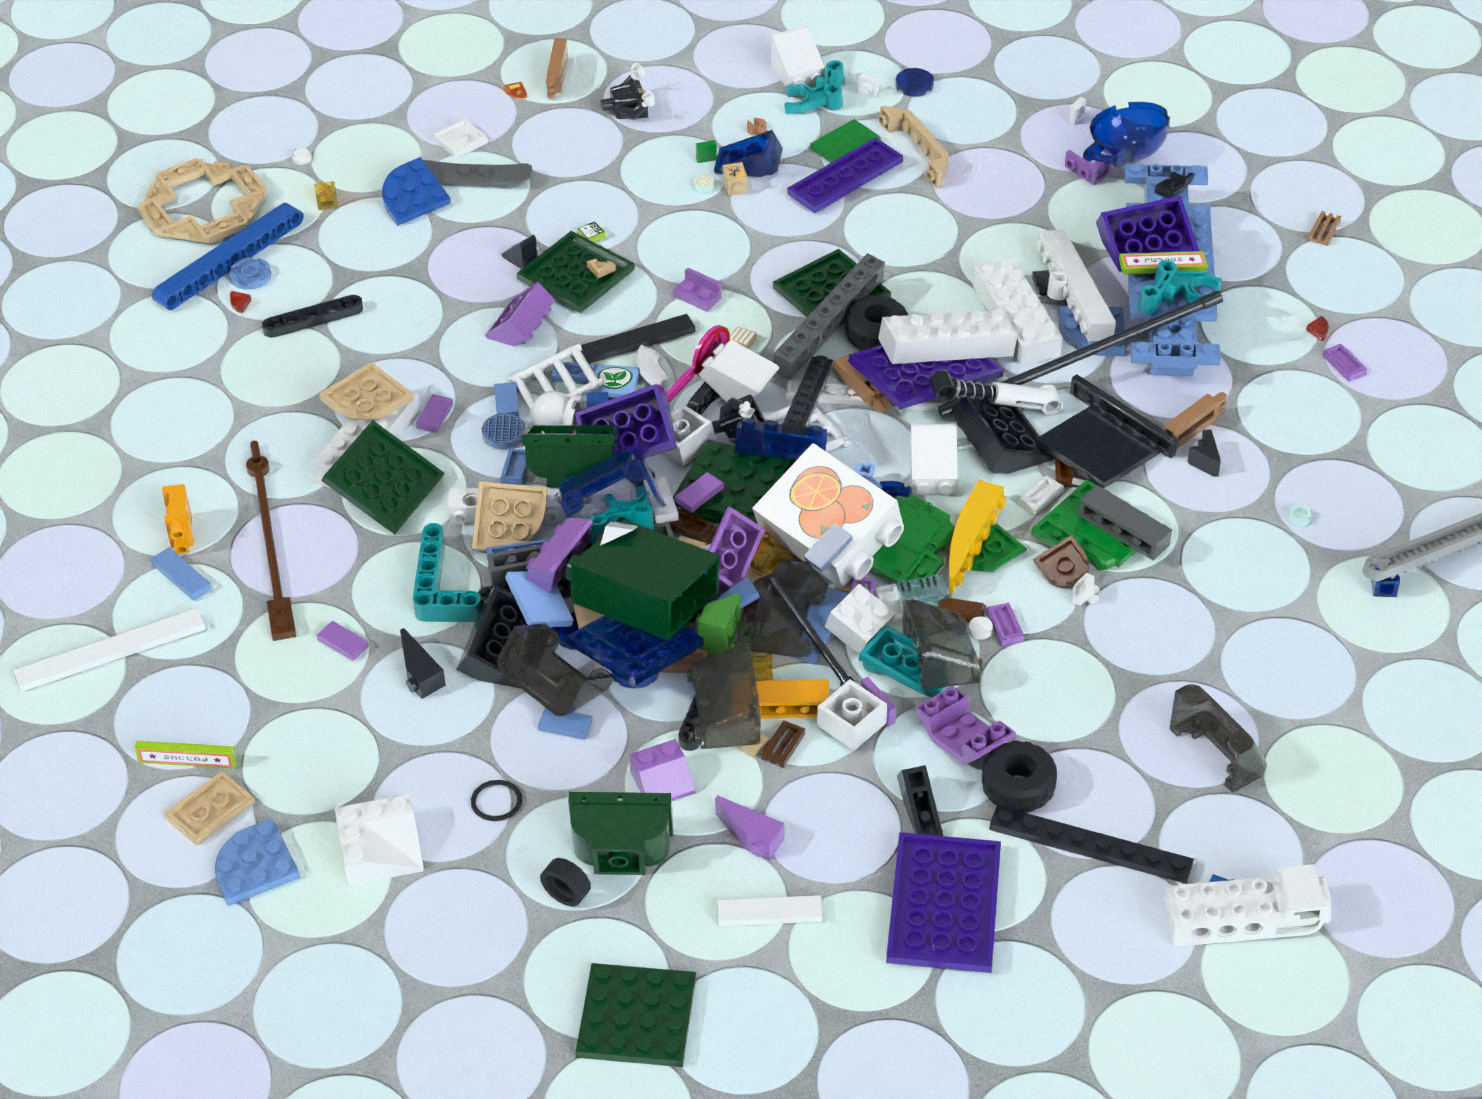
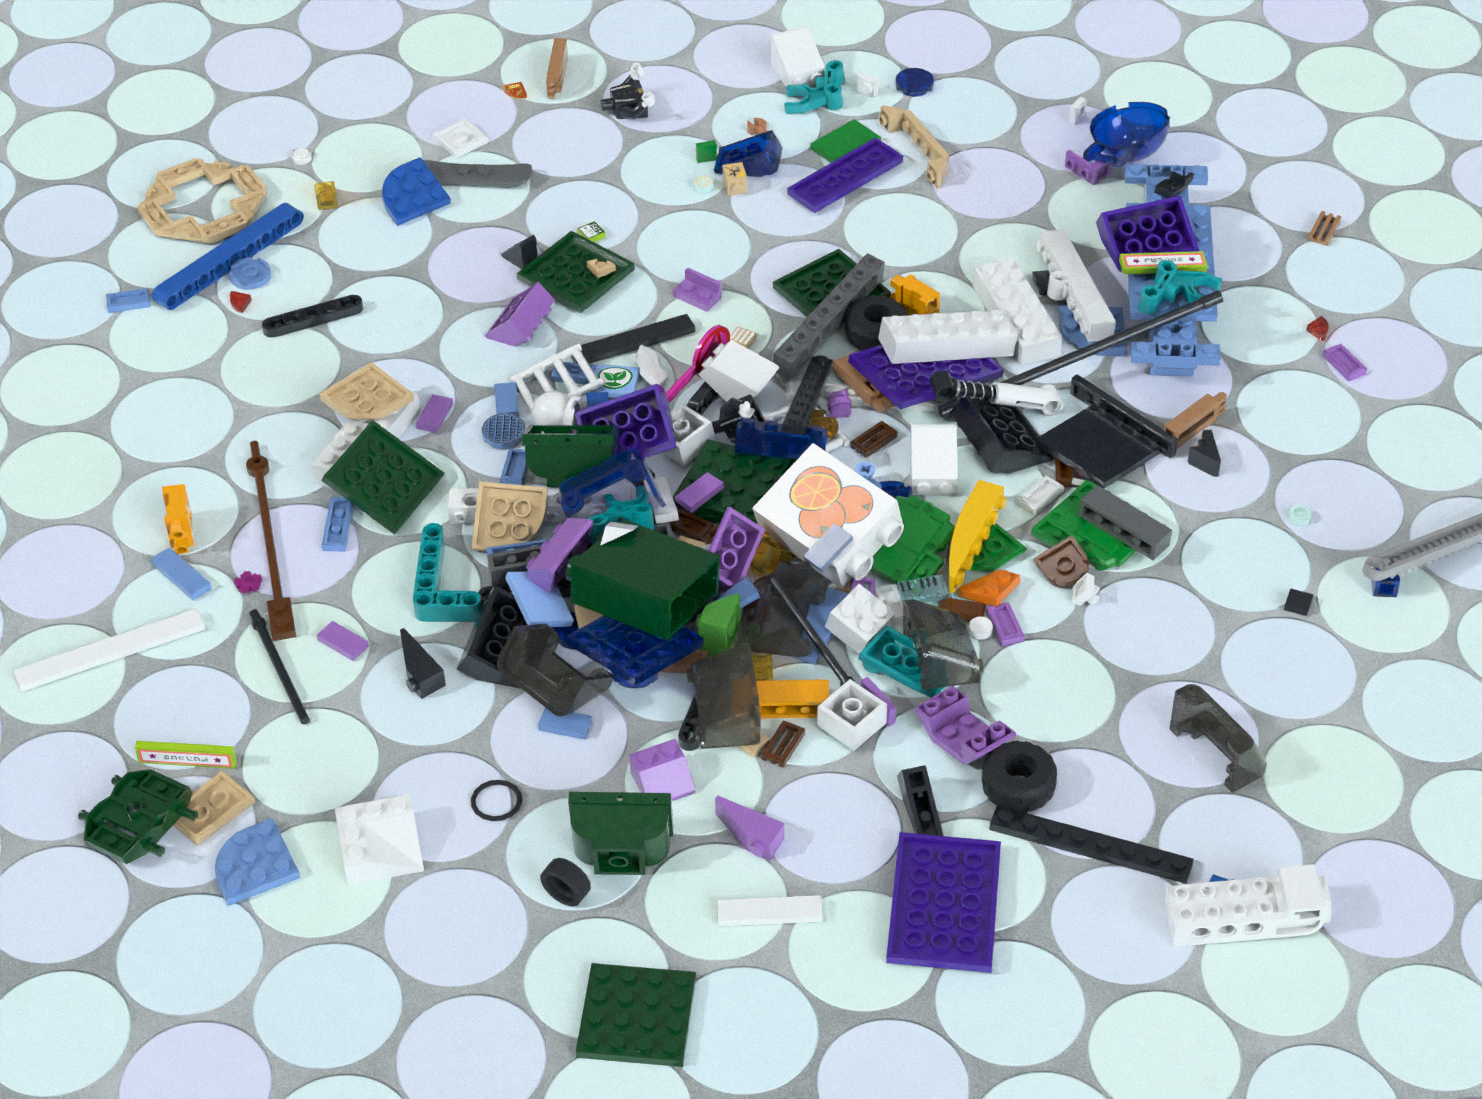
(128, 300): none -> medium blue tile
(160, 806): none -> dark green piece
(248, 582): none -> magenta plant
(259, 624): none -> black bar
(337, 525): none -> medium blue tile
(828, 423): none -> pearl gold piece
(839, 404): none -> medium lavender piece
(876, 440): none -> reddish brown tile
(915, 295): none -> light orange hips
(990, 588): none -> orange wing
(1298, 602): none -> black tile

